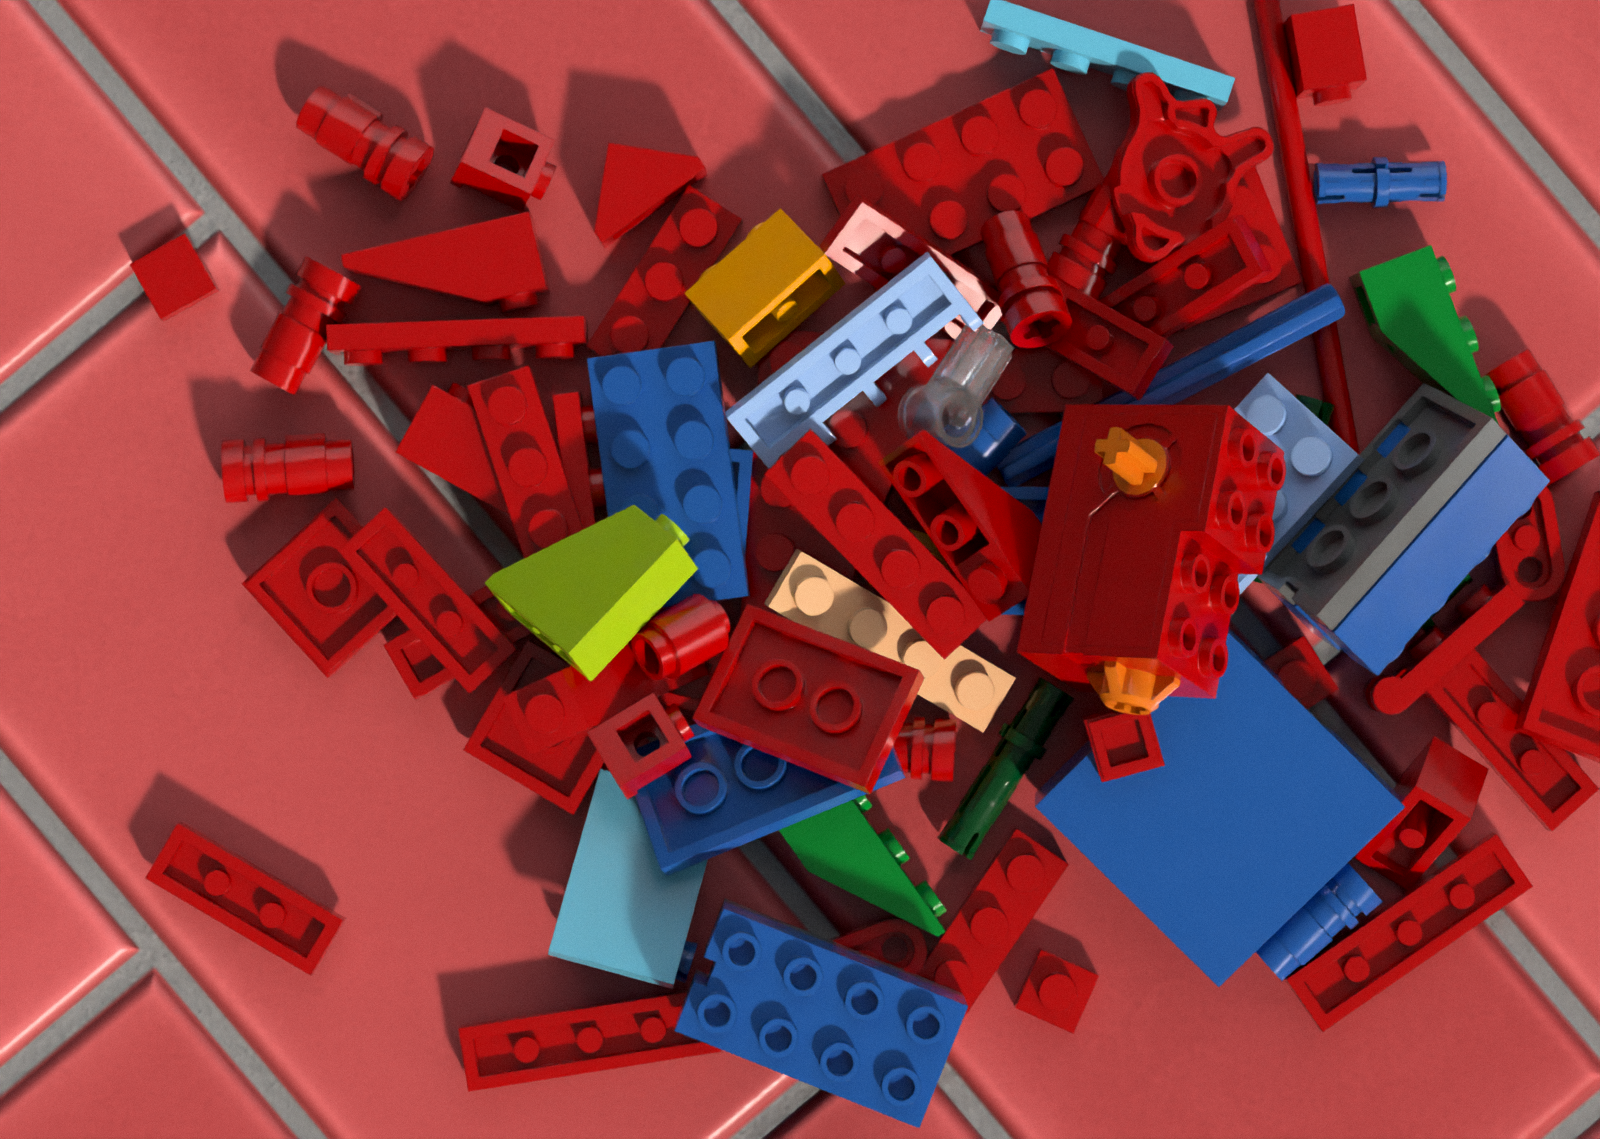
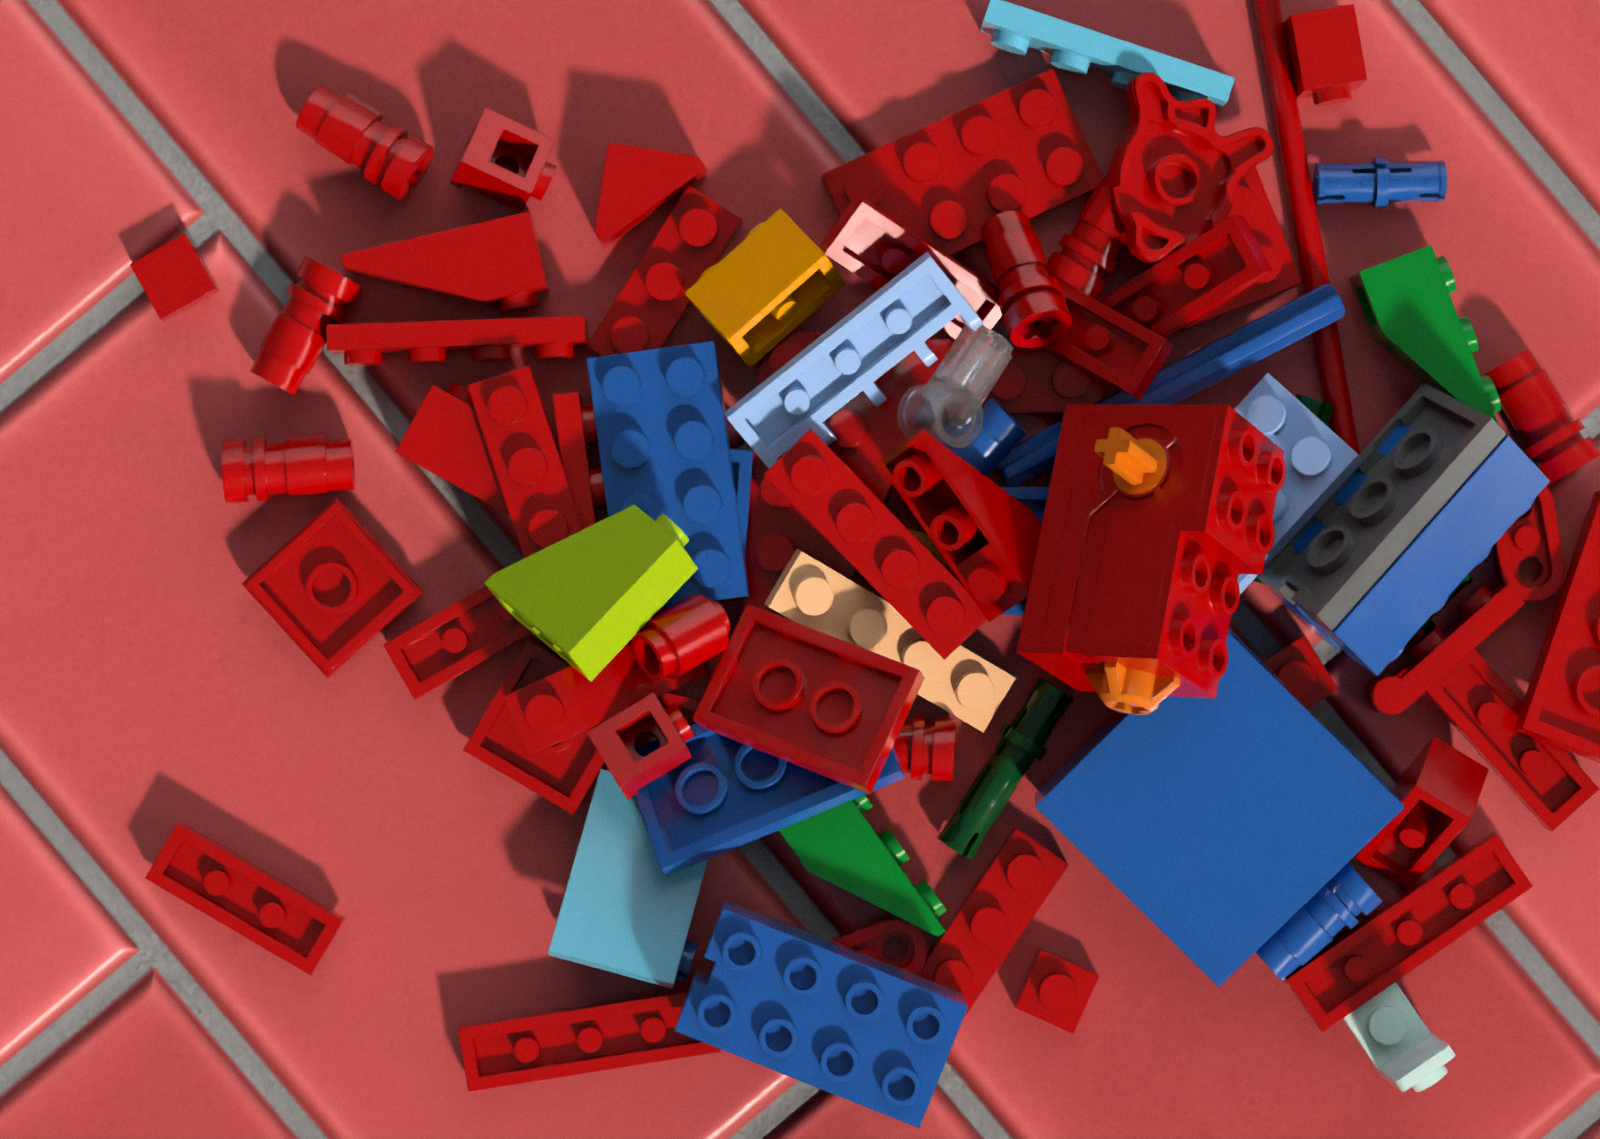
(428, 599): red plate -> none
(1123, 743): red tile -> none
(1399, 1041): none -> light aqua bracket

